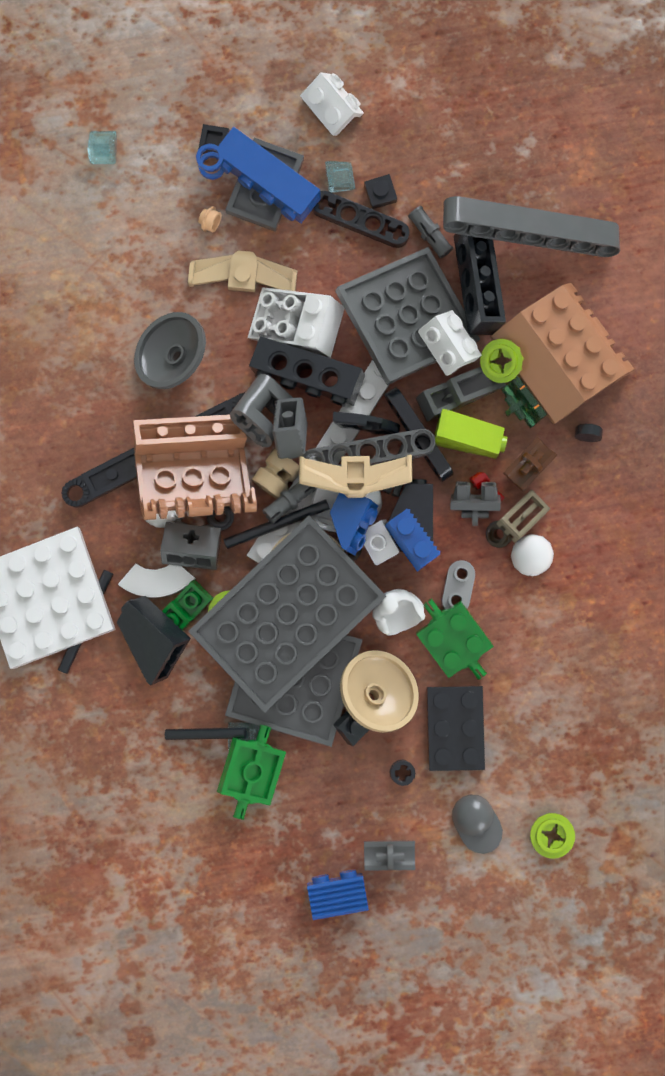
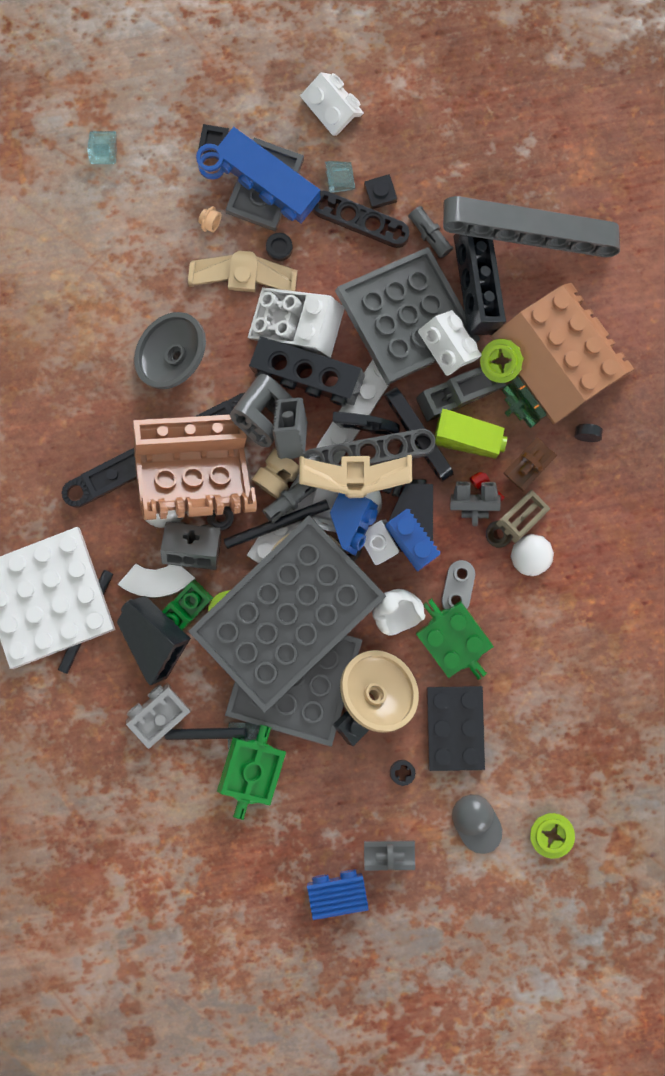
(156, 715): none -> light grey bracket
(279, 246): none -> black tile

